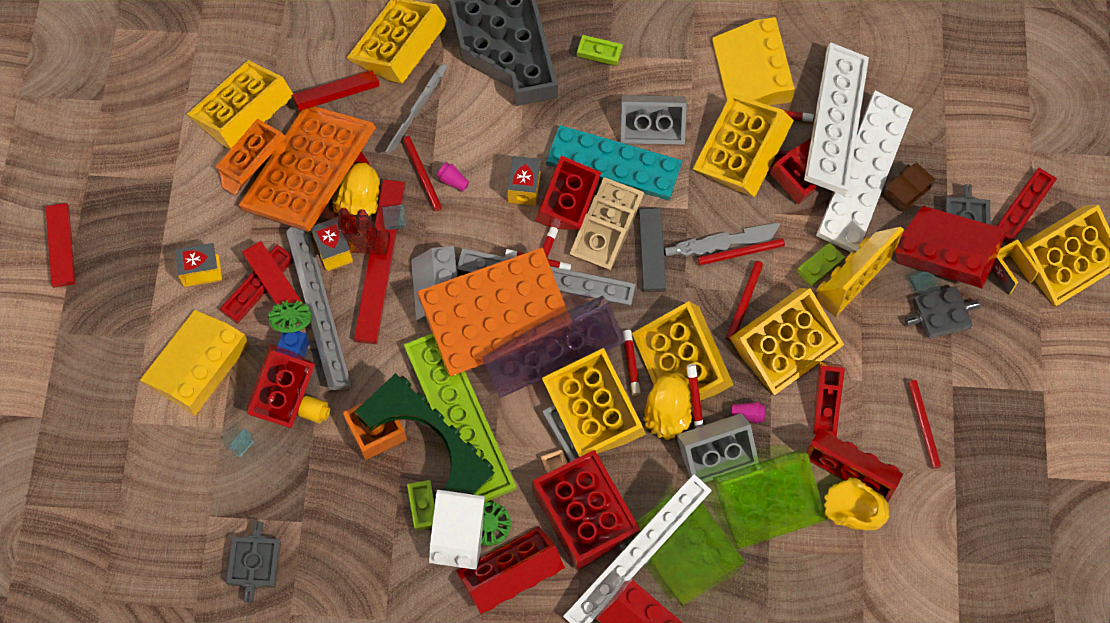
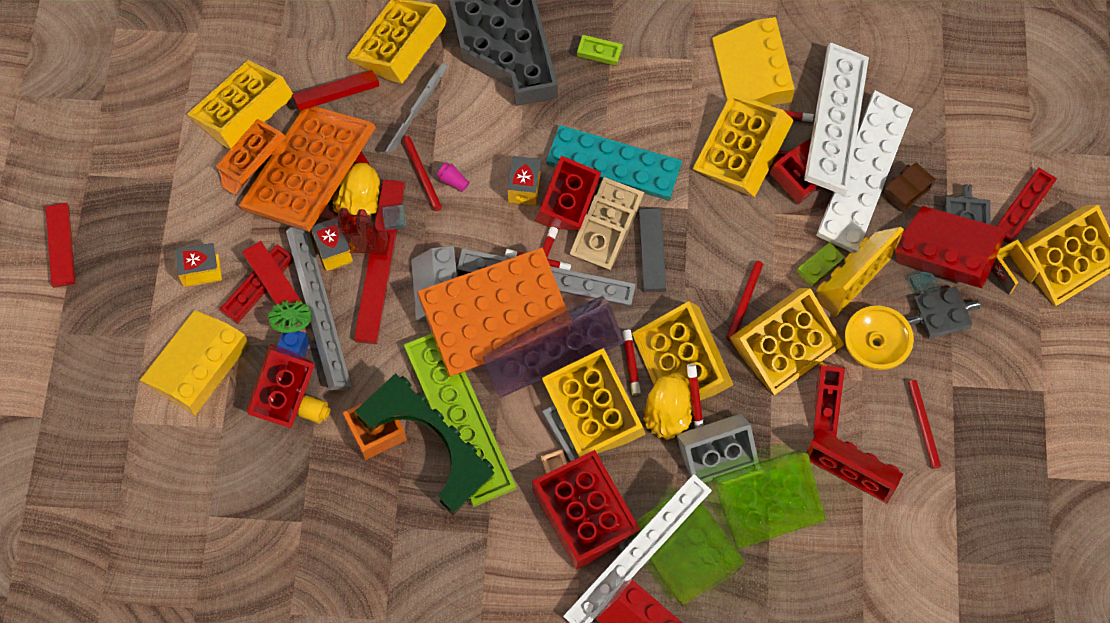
(241, 443): clear light blue tile -> none
(253, 562): dark grey plate -> none
(421, 504): lime plate -> none
(457, 529): white slope -> none
(491, 524): bright green wheel -> none
(511, 569): red slope -> none
(653, 119): light grey slope -> none
(723, 241): light grey sword -> none
(738, 252): red bar -> none
(753, 411): dark pink cone -> none
(856, 505): yellow piece -> none
(885, 327): none -> yellow dish

